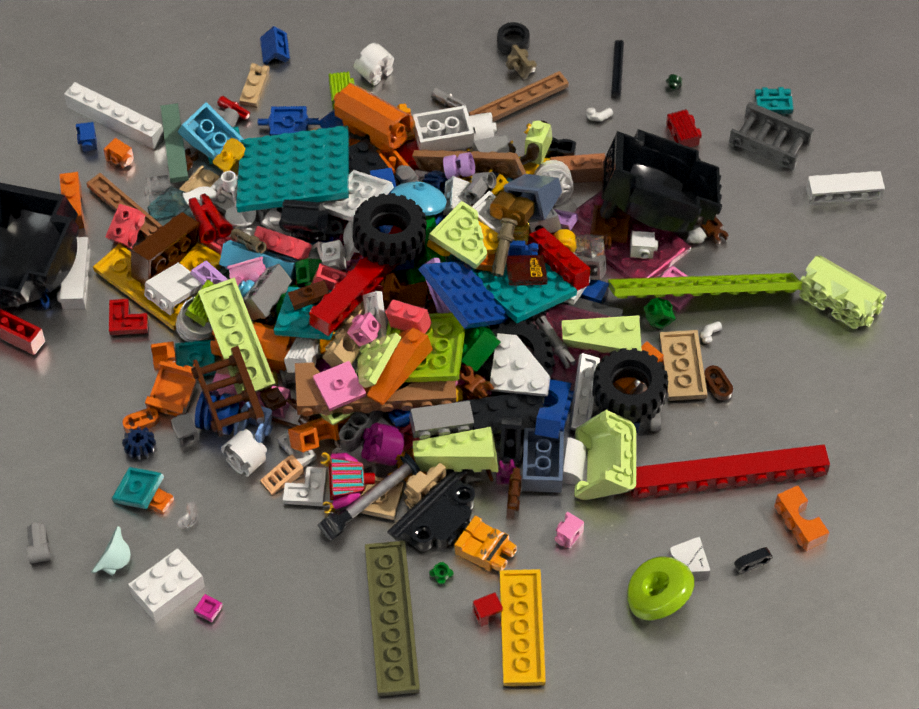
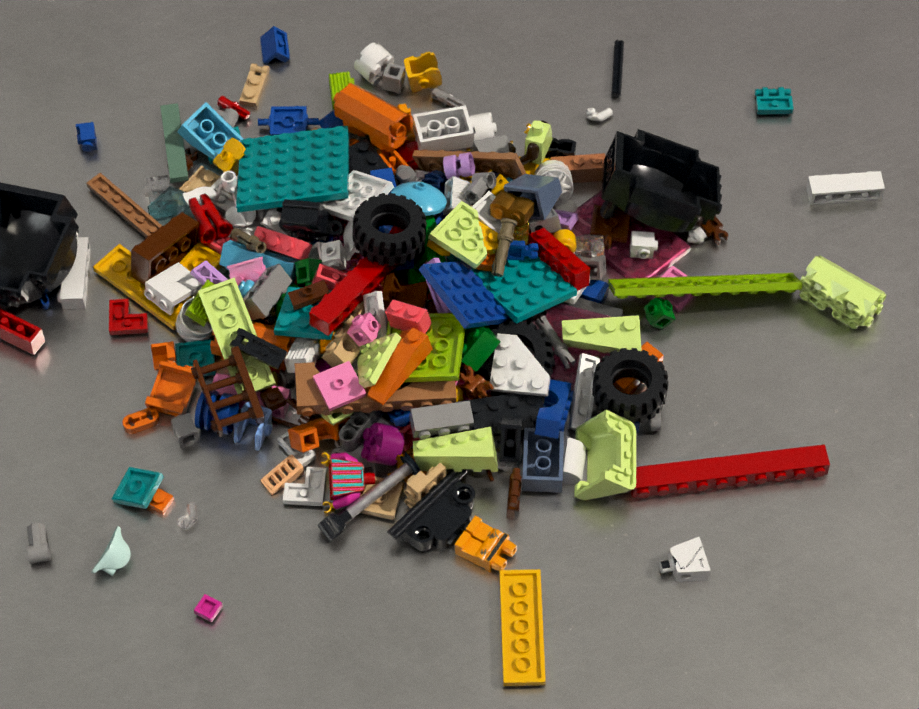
(71, 188): orange arch -> none
(114, 116): white brick -> none
(118, 153): orange brick -> none
(125, 226): coral brick -> none
(139, 442): dark blue gear -> none
(166, 585): white brick -> none
(244, 452): white brick -> none
(259, 349): none -> black plate
(392, 618): olive plate -> none
(394, 78): none -> light grey brick
(423, 72): none -> yellow piece
(441, 567): green plate -> none
(486, 607): red panel -> none
(504, 472): magenta plate -> none
(512, 28): black tyre -> none
(518, 60): dark tan hips -> none
(524, 96): medium nougat plate -> none
(526, 270): clear red tile -> none
(569, 530): bright pink brick -> none
(659, 588): lime hat -> none
(674, 81): dark green plate -> none
(683, 128): red brick -> none
(683, 365): tan plate -> none
(708, 330): white arm -> none
(720, 383): reddish brown plate -> none
(753, 560): black beam -> none
(778, 123): dark grey fence -> none
(807, 532): orange arch -> none

